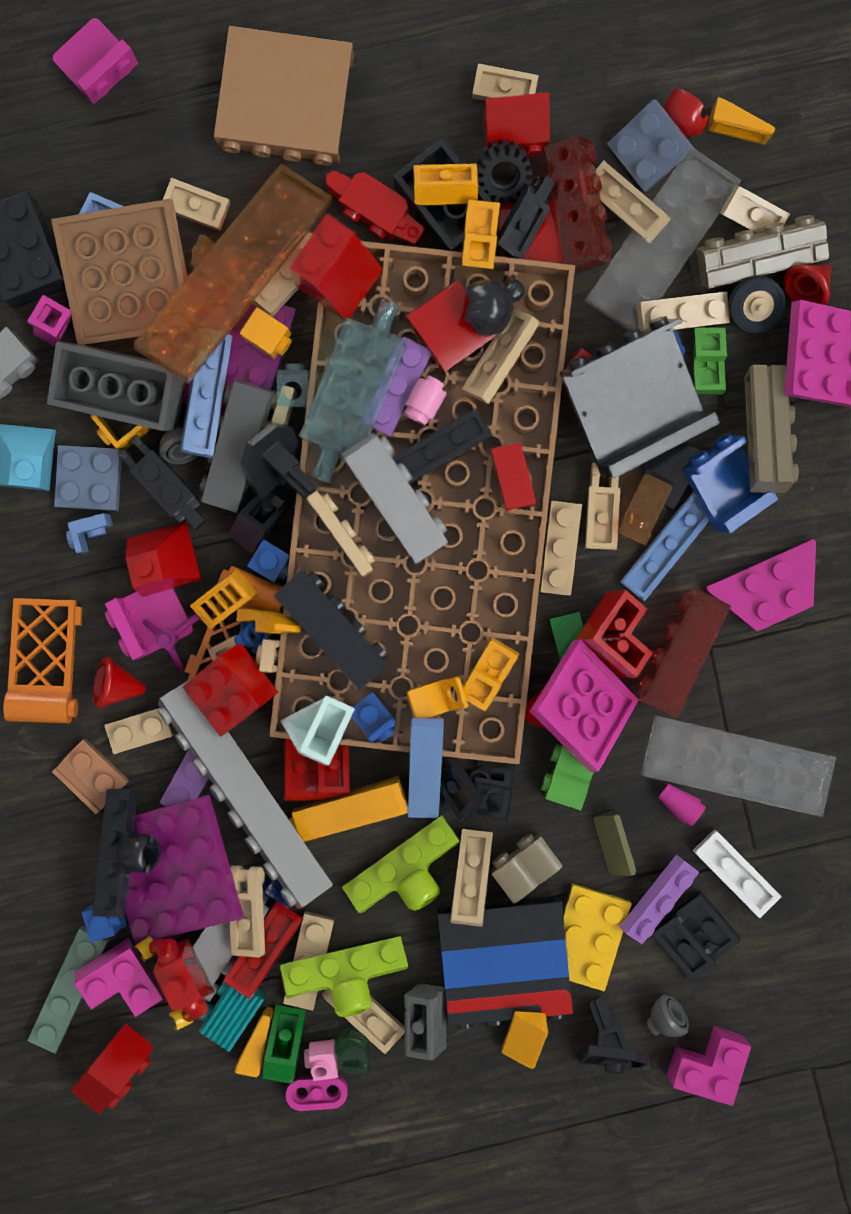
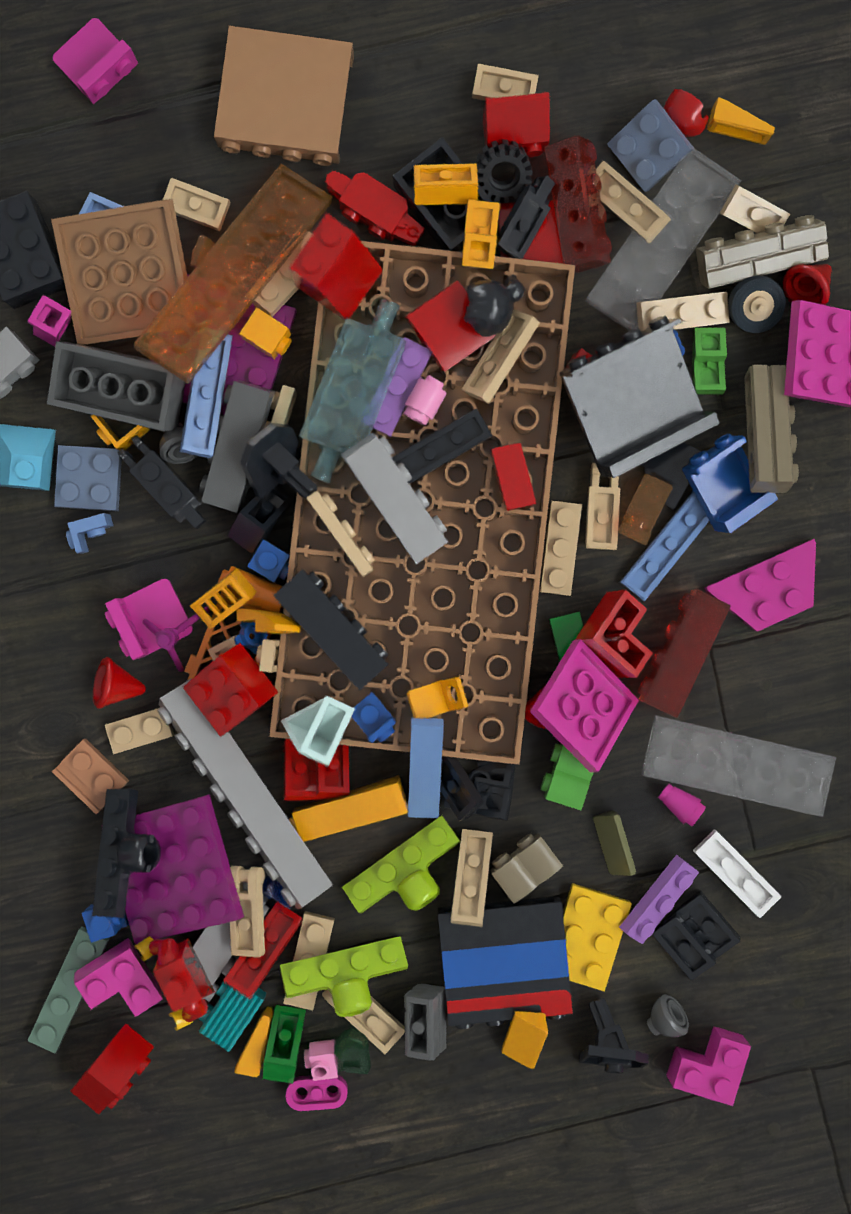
(42, 702): orange piece -> none
(162, 559): red slope -> none
(186, 783): medium lavender plate -> none
(295, 373): clear light blue bracket -> none
(489, 673): light orange slope -> none

